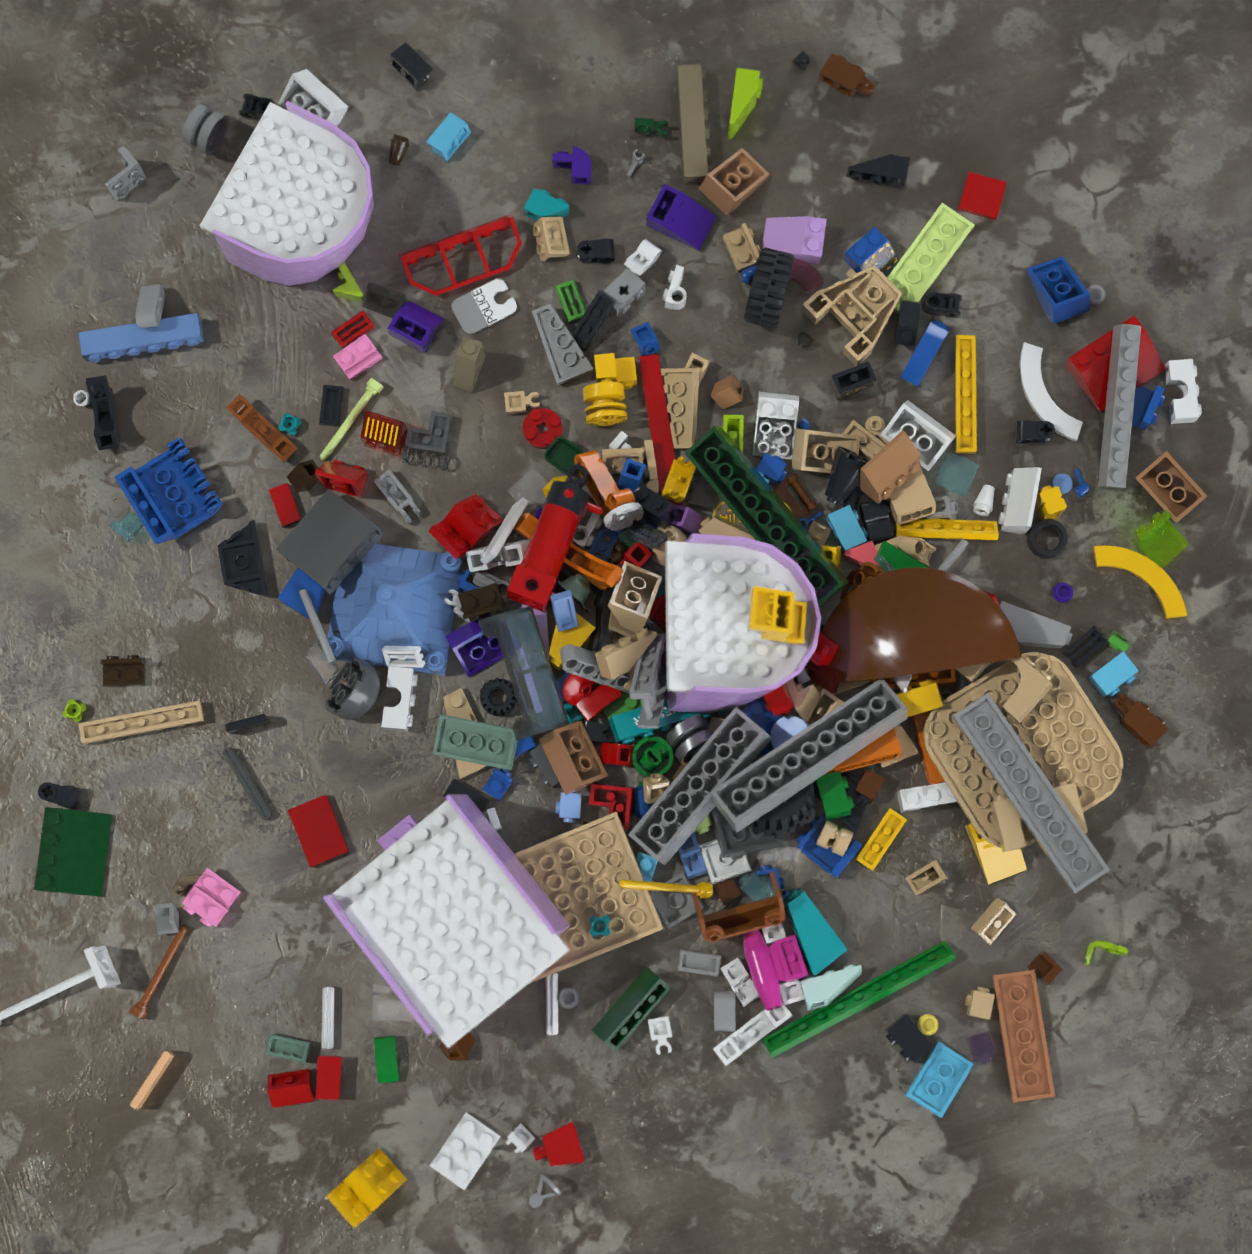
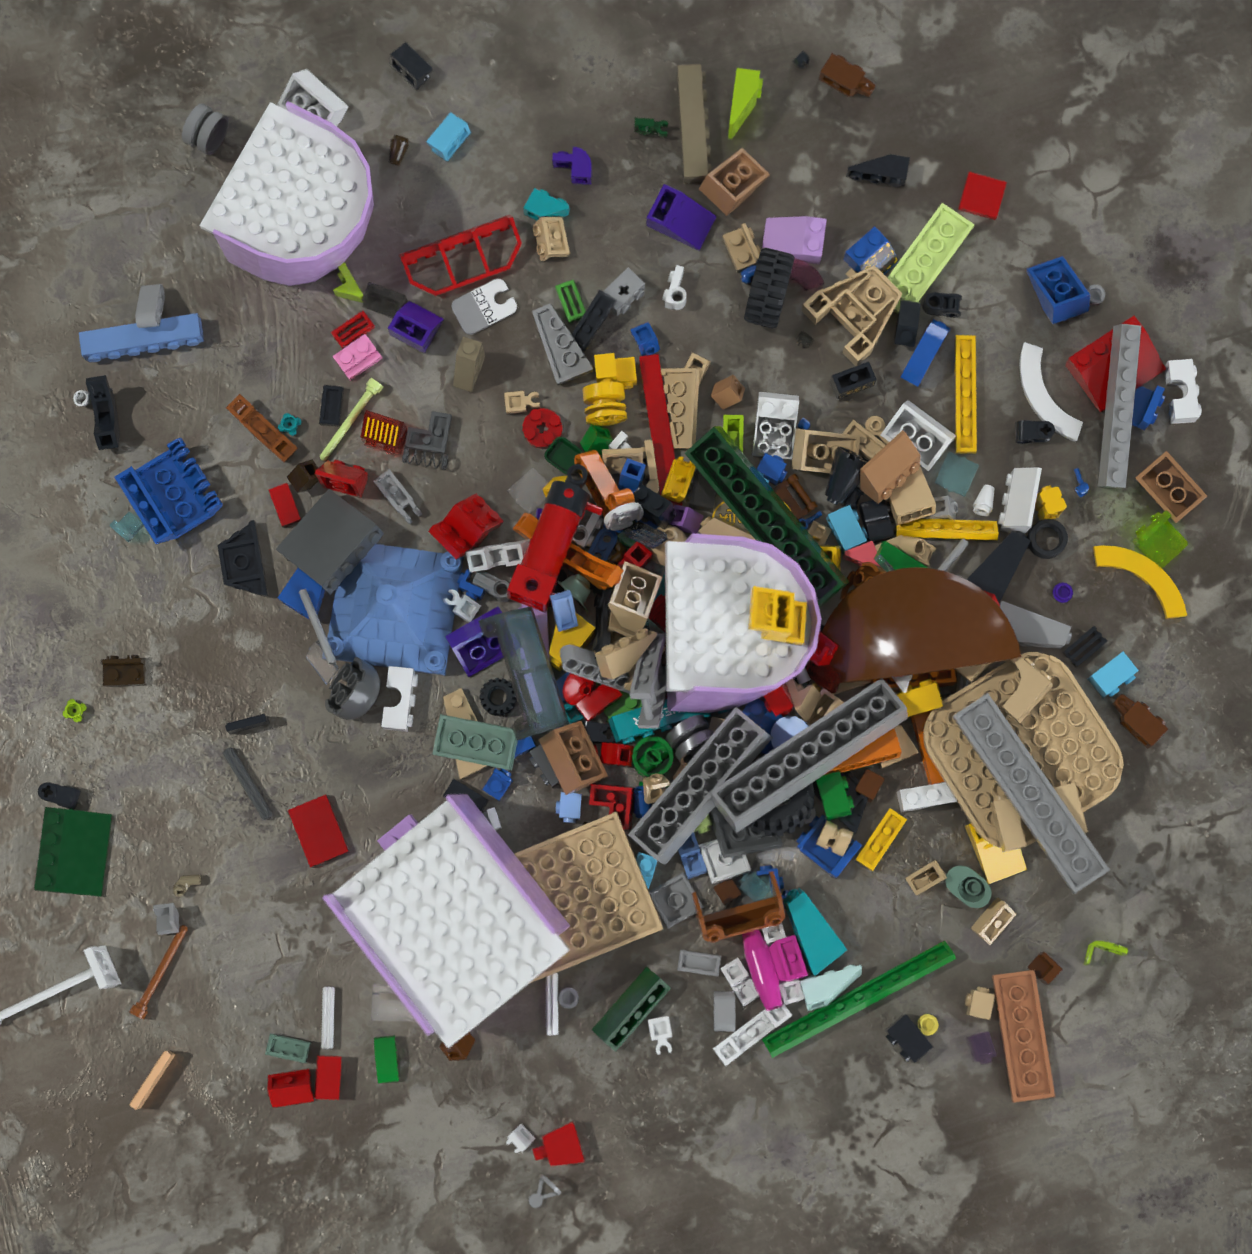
(128, 178): light grey bracket -> none
(141, 722): tan plate -> none
(210, 898): bright pink plate -> none
(254, 106): black piece -> none
(366, 1188): yellow bracket -> none
(403, 653): white tile -> none
(465, 1151): white plate -> none
(481, 601): dark brown bracket -> none
(504, 531): white tile -> none
(595, 921): teal plate -> none
(596, 439): none -> green panel
(598, 251): black piece -> none
(636, 160): light grey hand -> none
(643, 257): white plate -> none
(702, 889): yellow piece -> none
(939, 1079): medium azure tile -> none
(968, 886): none -> sand green piece
(1000, 565): none -> black slope
(1062, 481): medium blue tile -> none
(1118, 642): bright green plate -> none

